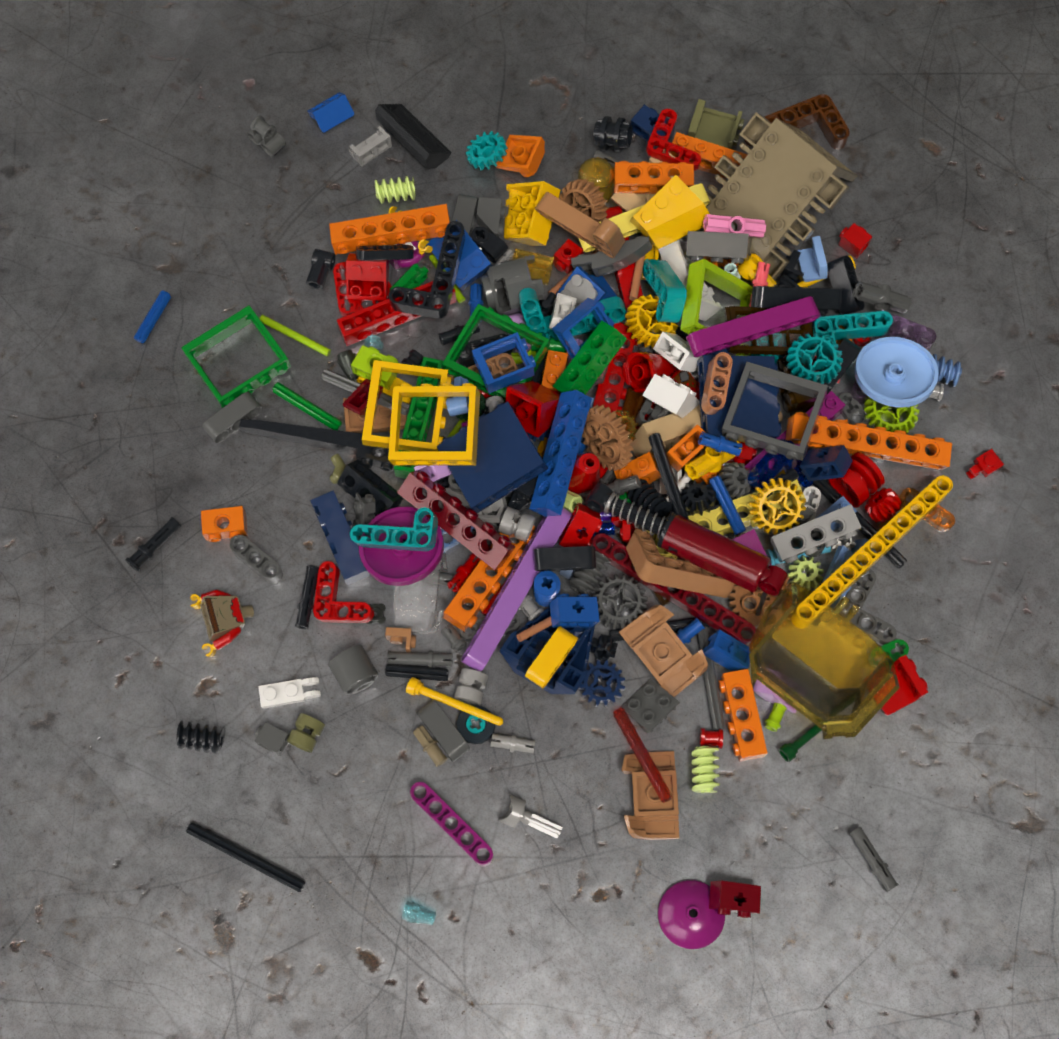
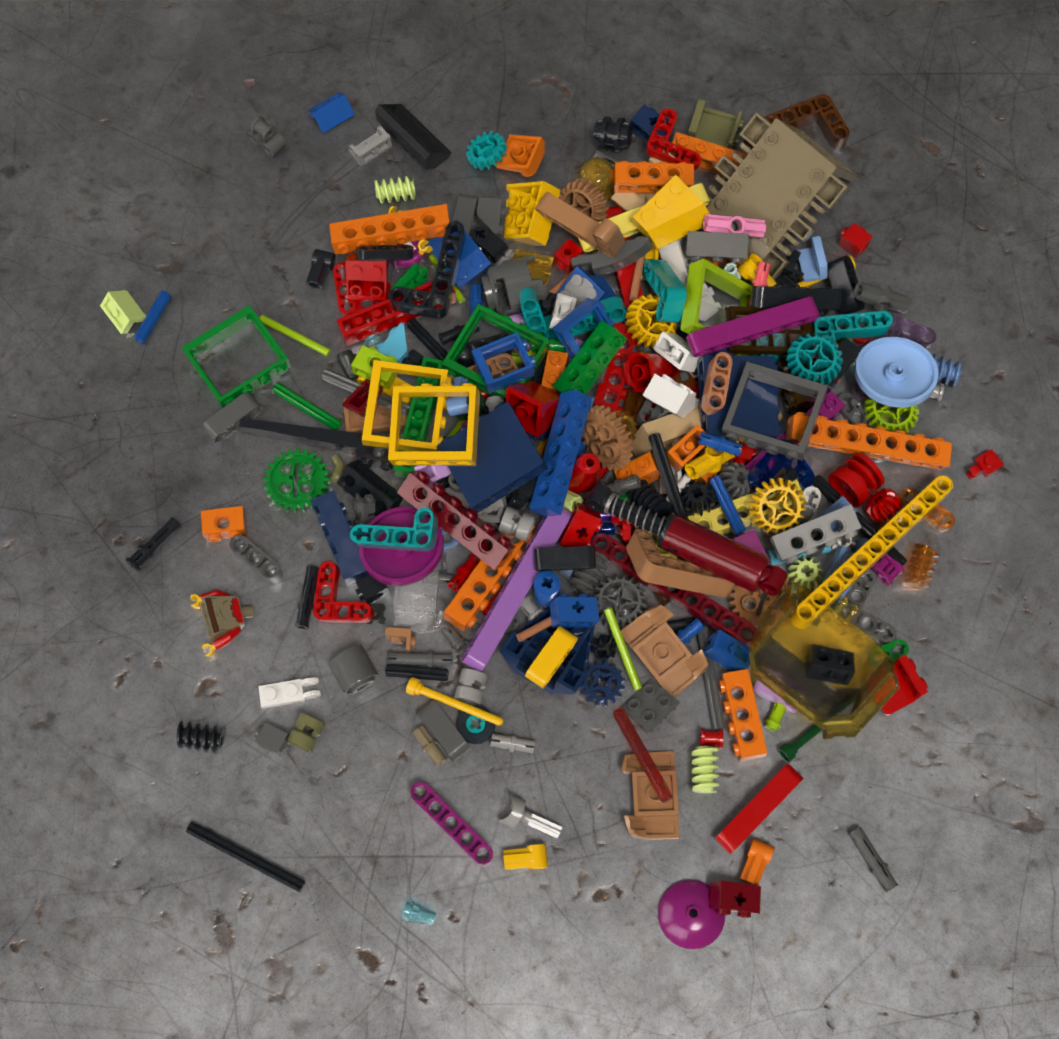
(122, 310): none -> yellowish green panel
(276, 480): none -> green gear
(370, 589): none -> black brick
(395, 344): none -> medium azure slope
(425, 337): none -> black axle
(531, 857): none -> yellow piece
(622, 648): none -> lime bar
(758, 857): none -> orange piece
(759, 808): none -> red beam
(826, 463): dark blue brick -> none
(830, 665): none -> black brick
(884, 566): none -> magenta piece
(920, 567): none -> clear orange piece

